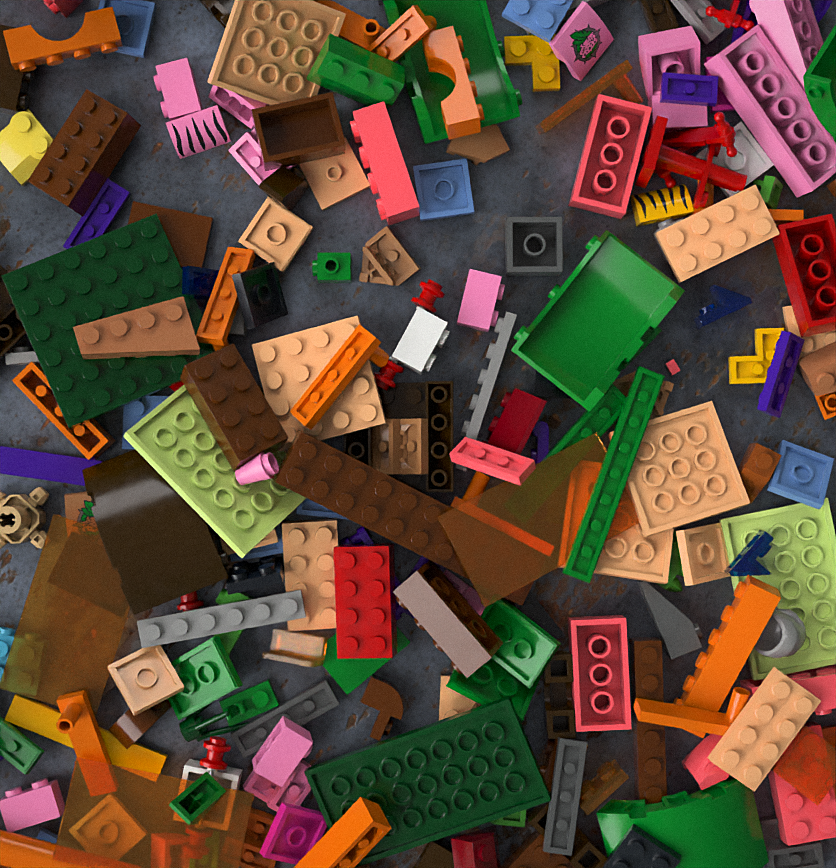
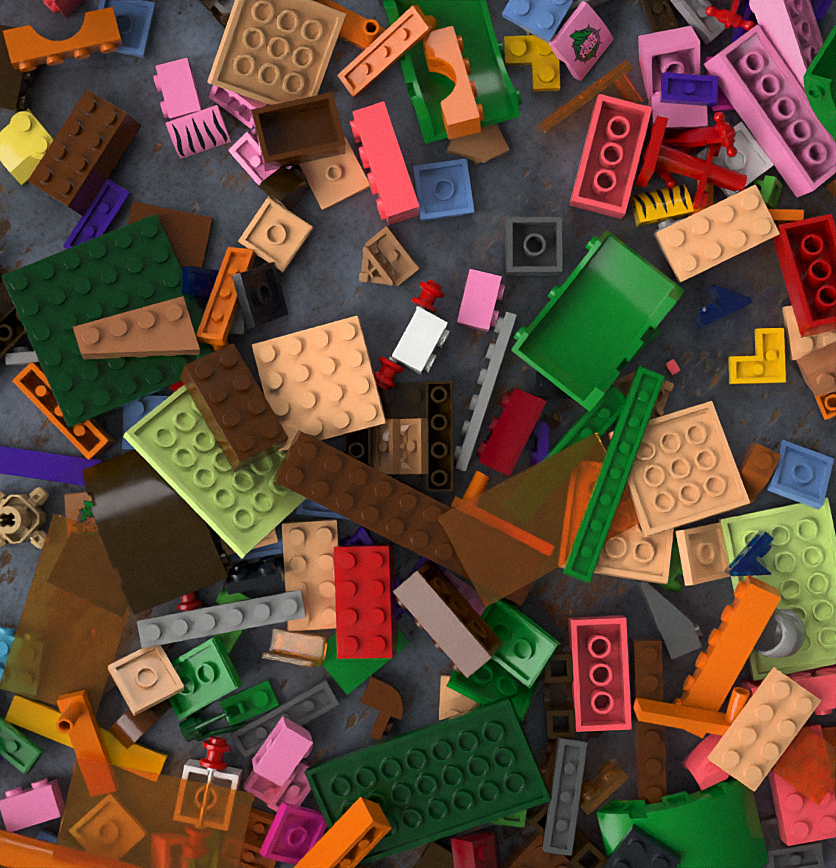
(197, 799): green slope -> none
(258, 469): bright pink cone -> none
(333, 268): green brick -> none
(337, 375): orange piece -> none
(357, 73): green slope -> none
(492, 461): coral plate -> none
(780, 374): dark purple plate -> none

